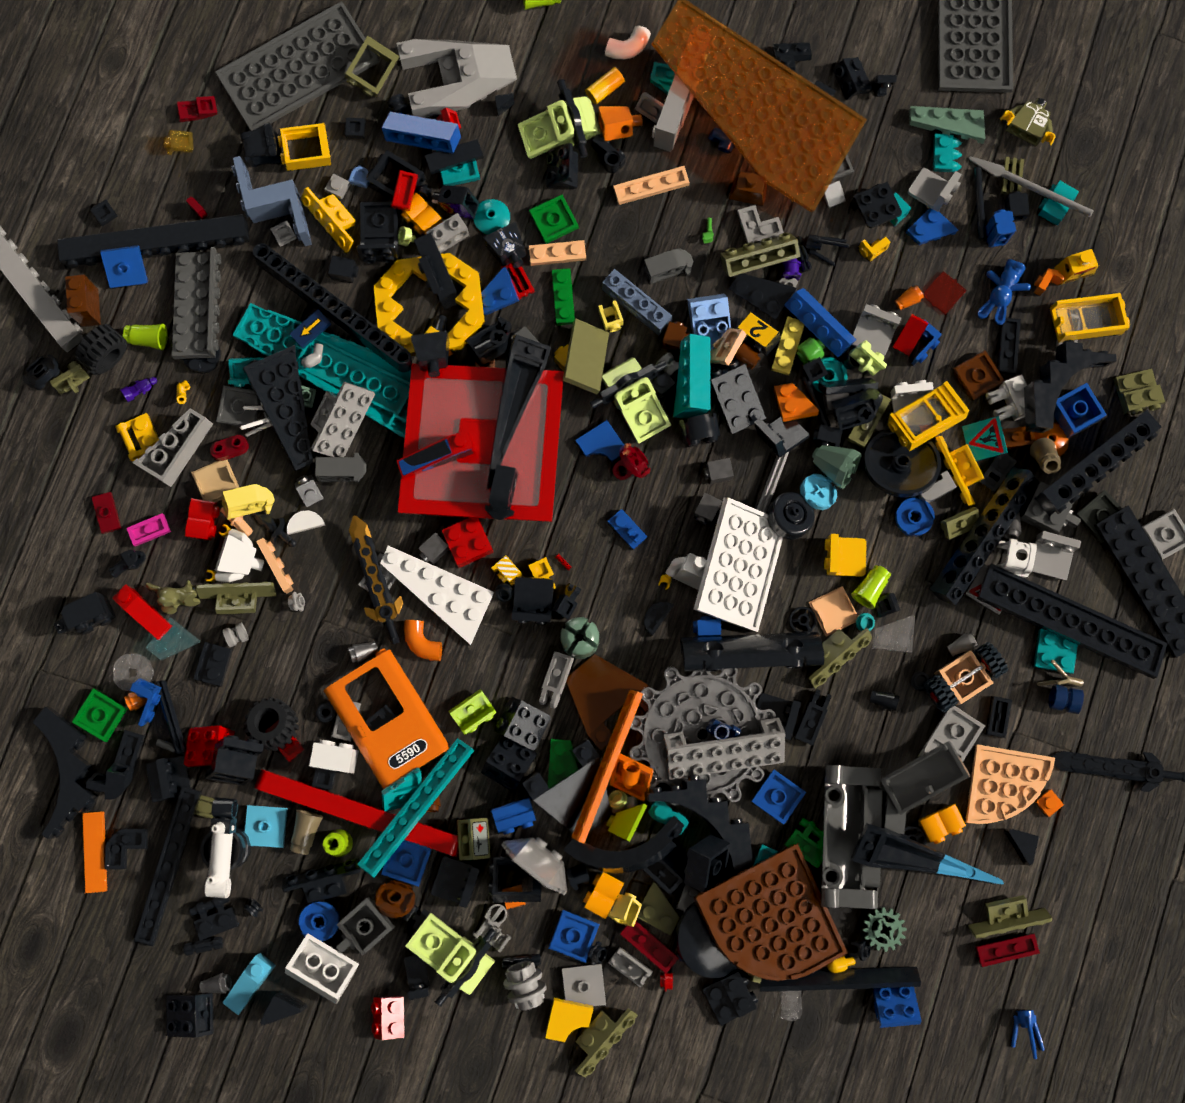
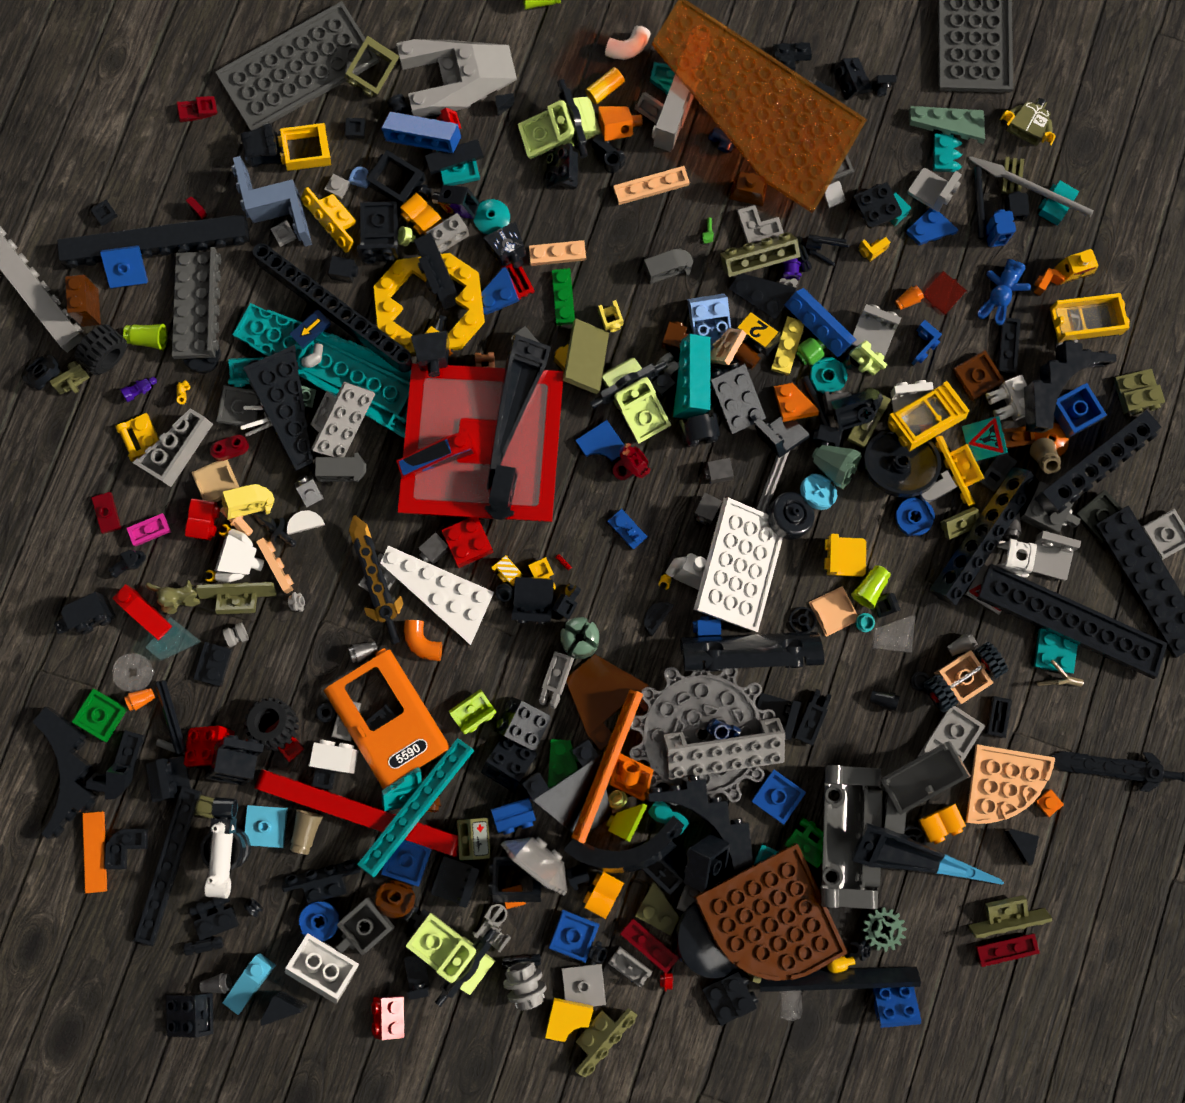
(147, 690): blue bracket -> none
(178, 141): clear yellow bracket -> none
(343, 839): lime plant -> none
(404, 190): red tile -> none
(490, 342): black piece -> none
(554, 219): green plate -> none
(625, 909): light yellow window -> none
(636, 302): sand blue brick -> none
(815, 369): black brick -> none
(837, 652): olive bracket -> none
(847, 386): black tile -> none
(910, 334): red tile -> none
(1027, 1020): blue plant -> none
(1063, 698): dark blue wheel -> none

